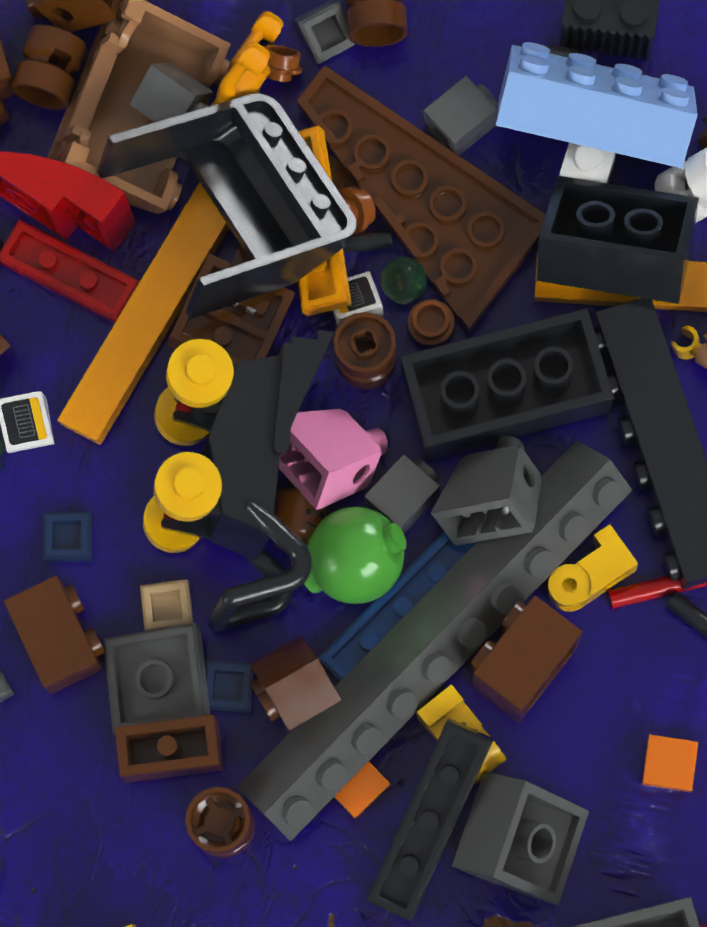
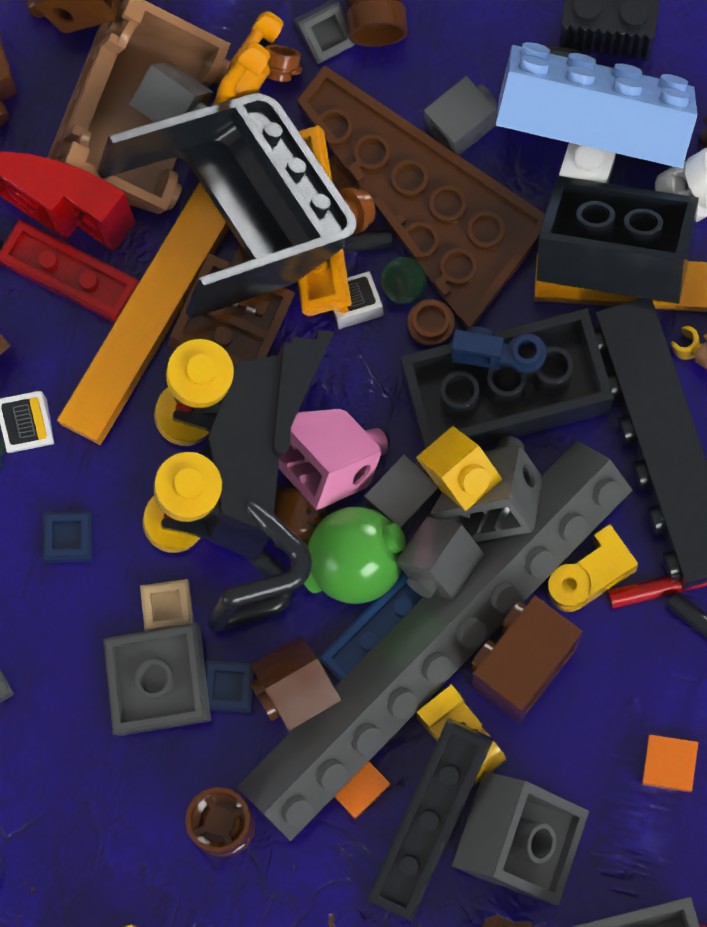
(47, 72): reddish brown wheel -> none
(54, 633): reddish brown brick -> none
(169, 748): reddish brown brick -> none
(365, 350): reddish brown wheel -> none
(439, 558): none -> dark grey brick
(459, 468): none -> yellow brick
(482, 348): none -> dark blue plate

